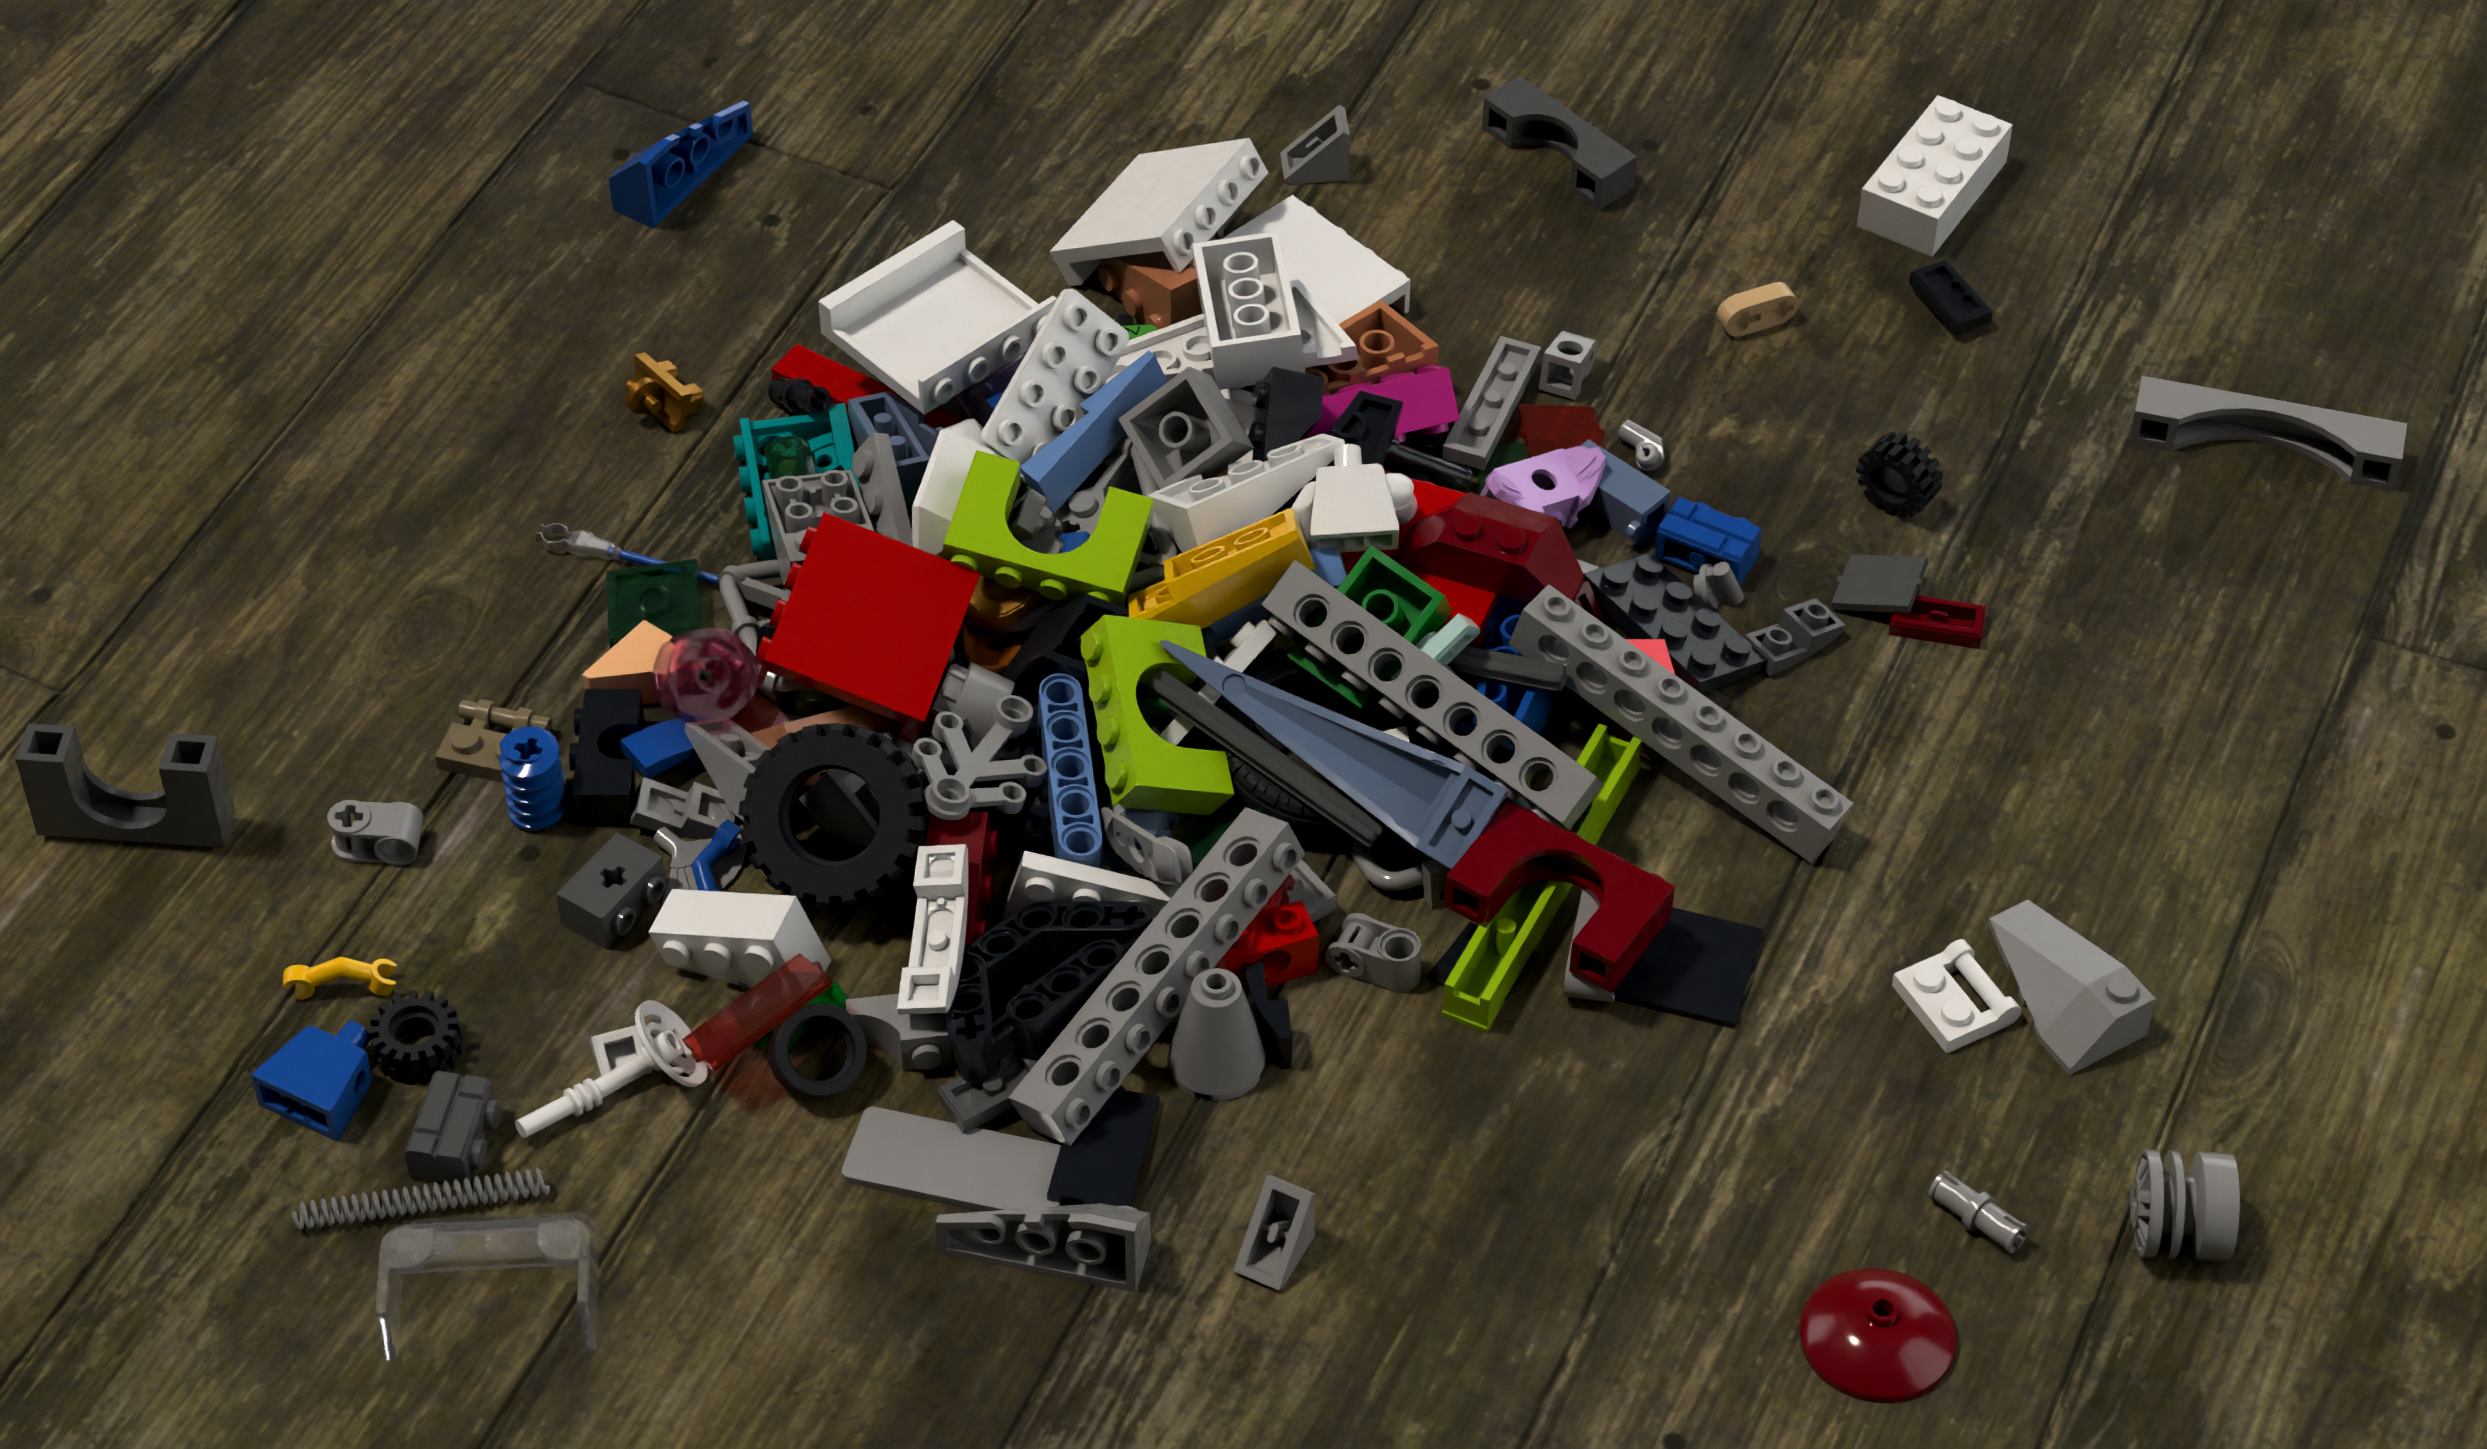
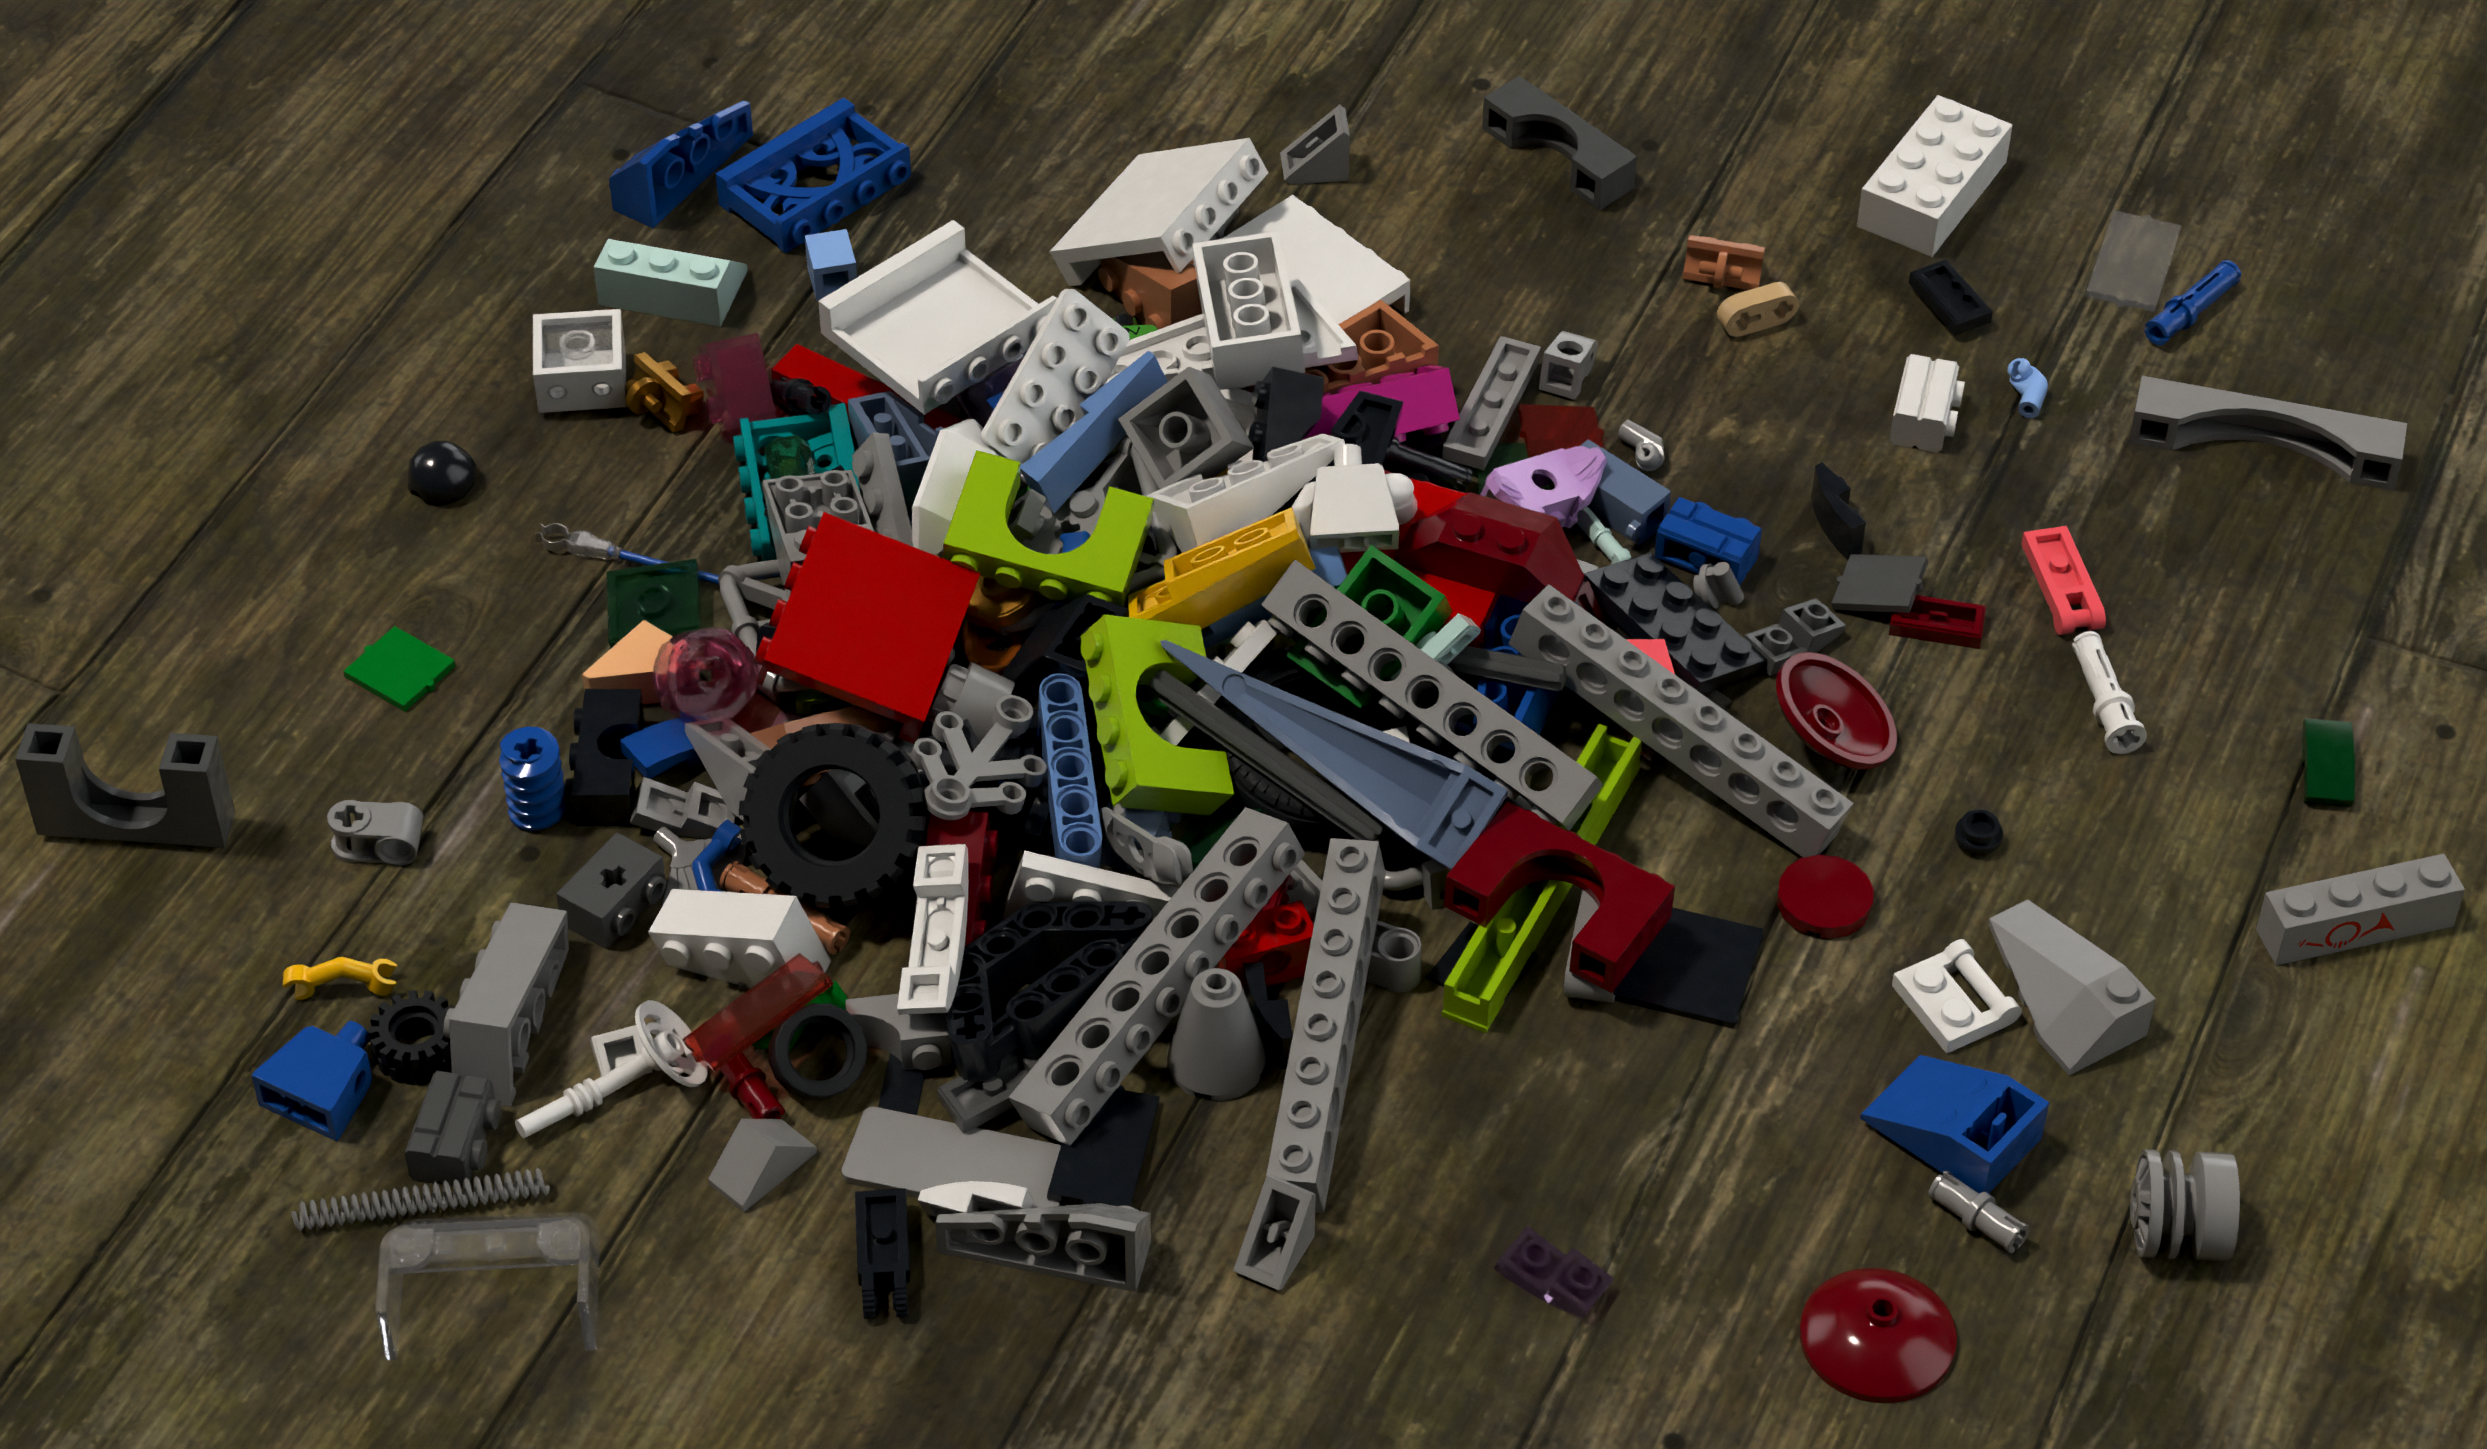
(399, 668): none -> green piece
(441, 472): none -> black hair
(476, 748): dark tan plate -> none
(507, 996): none -> light grey wedge
(579, 360): none -> white piece
(667, 282): none -> light aqua slope
(737, 380): none -> clear pink brick
(743, 880): none -> nougat pin
(751, 1089): none -> dark red axle
(758, 1160): none -> light grey slope
(820, 143): none -> blue fence
(829, 261): none -> light blue brick
(882, 1247): none -> black hinge
(901, 1088): none -> black sticker
(972, 1195): none -> white slope
(1328, 1017): none -> light grey brick
(1546, 1272): none -> clear purple slope
(1601, 536): none -> light aqua piece
(1723, 263): none -> nougat hips
(1825, 896): none -> dark red tile
(1835, 711): none -> dark red dish
(1838, 521): none -> black slope
(1899, 474): black tyre -> none
(1925, 403): none -> white brick
(1960, 1119): none -> blue slope
(1979, 832): none -> black plate
(2029, 384): none -> light blue arm
(2063, 579): none -> coral plate
(2112, 705): none -> white pin
(2133, 261): none -> clear piece
(2182, 310): none -> blue pin
(2328, 762): none -> dark green slope
(2359, 909): none -> light grey brick

